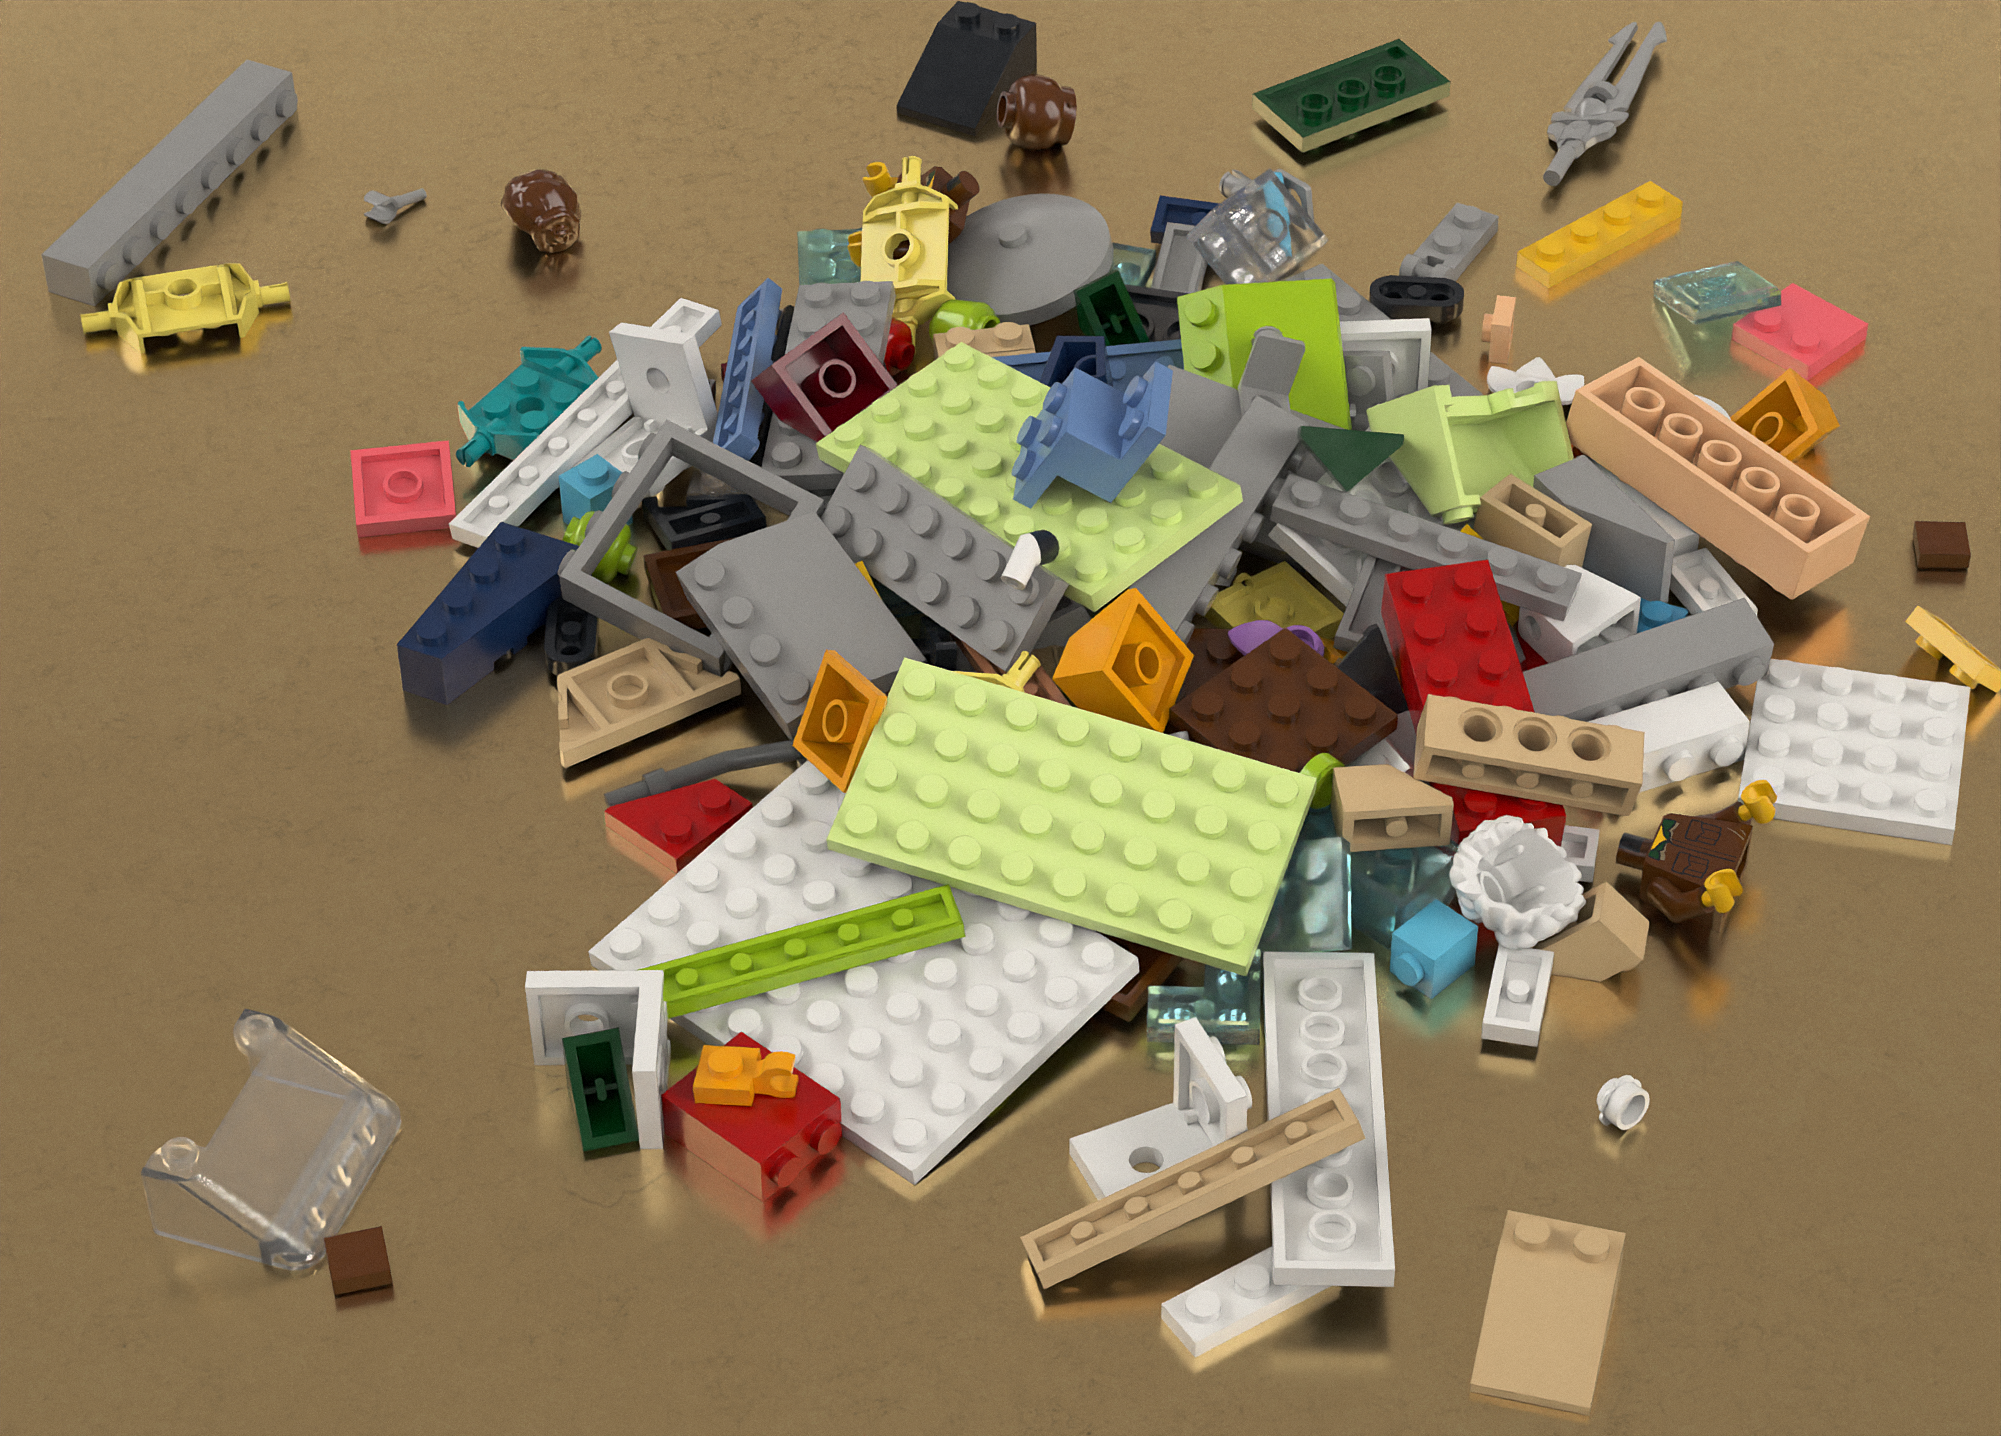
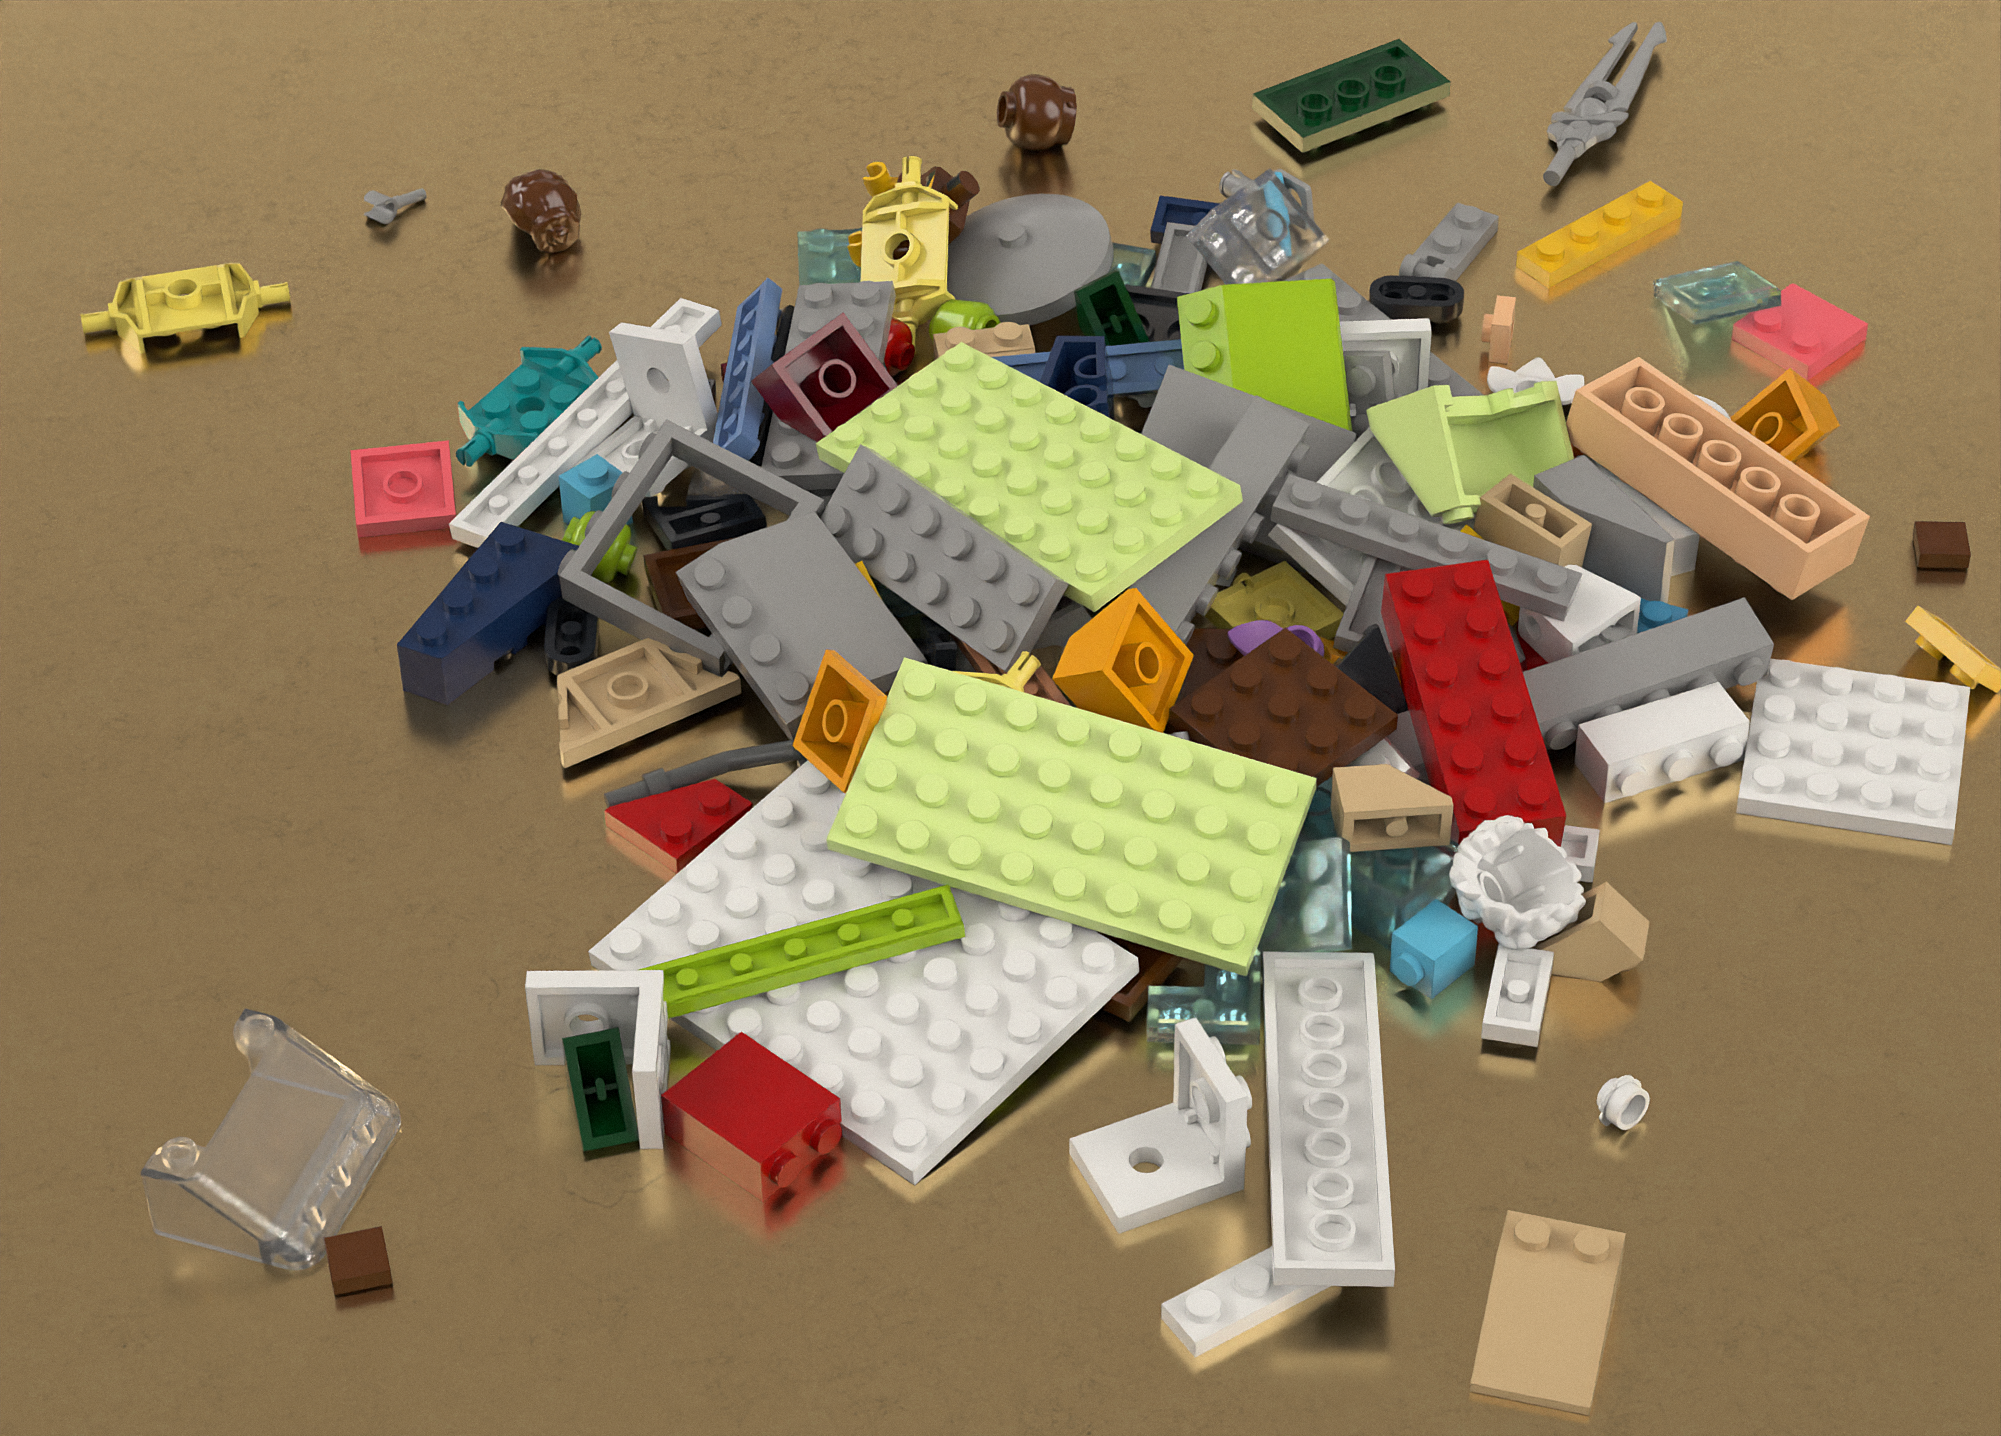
(169, 183): light grey brick -> none
(737, 1073): light orange plate -> none
(968, 66): black slope -> none
(1030, 551): white arm -> none
(1092, 434): medium blue bracket -> none
(1192, 1188): tan plate -> none
(1270, 368): light grey bracket -> none
(1322, 768): lime tile -> none
(1348, 453): dark green slope -> none
(1529, 755): tan brick -> none
(1698, 860): reddish brown torso -> none
(1703, 582): white plate -> none

